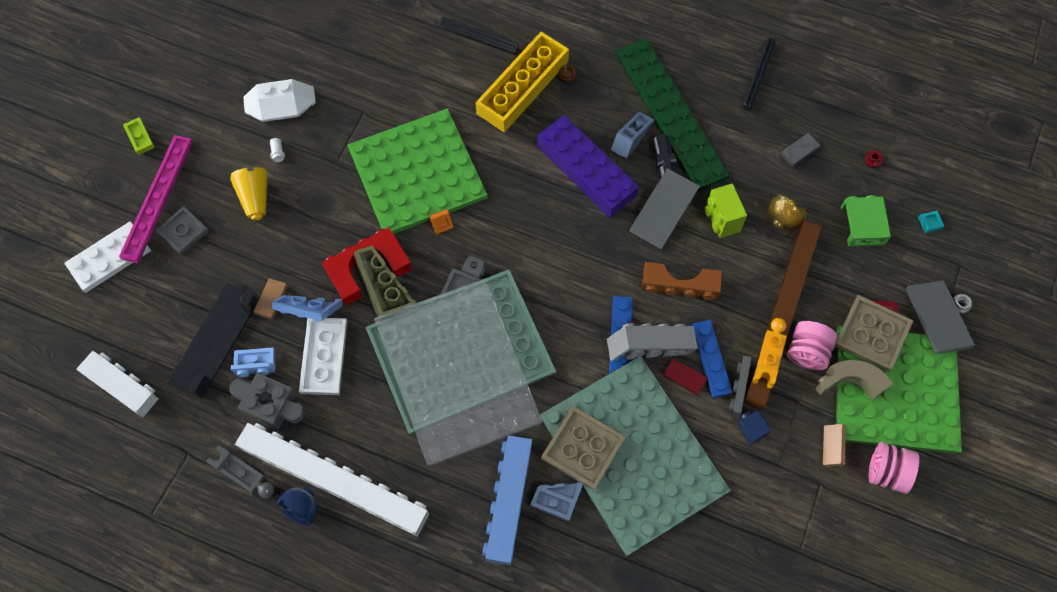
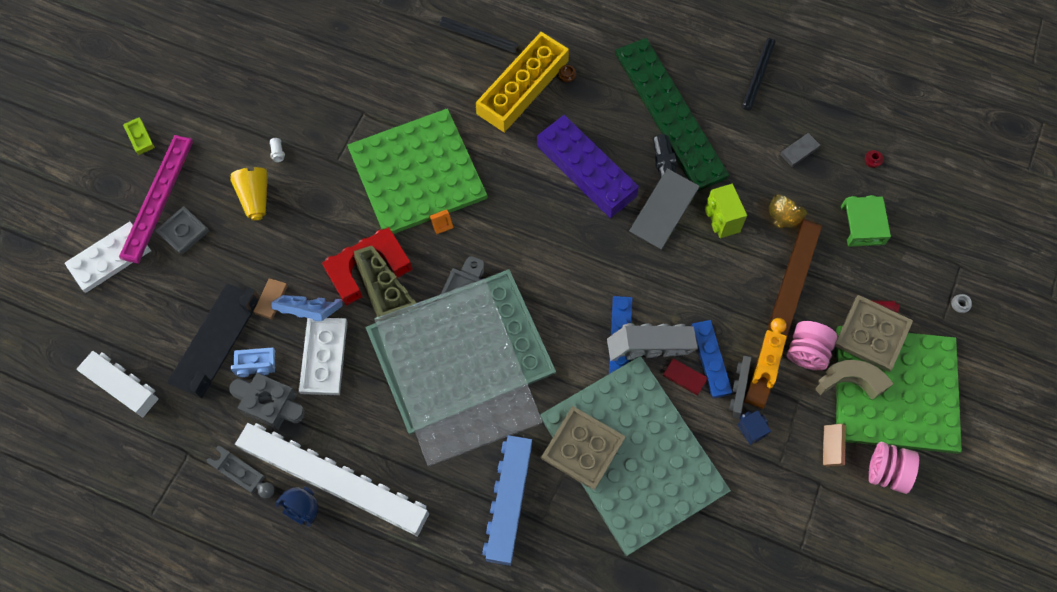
(279, 100): white wedge -> none
(557, 499): sand blue wing -> none
(631, 134): sand blue slope -> none
(657, 279): dark orange arch -> none
(931, 221): teal tile -> none
(940, 317): dark grey tile -> none

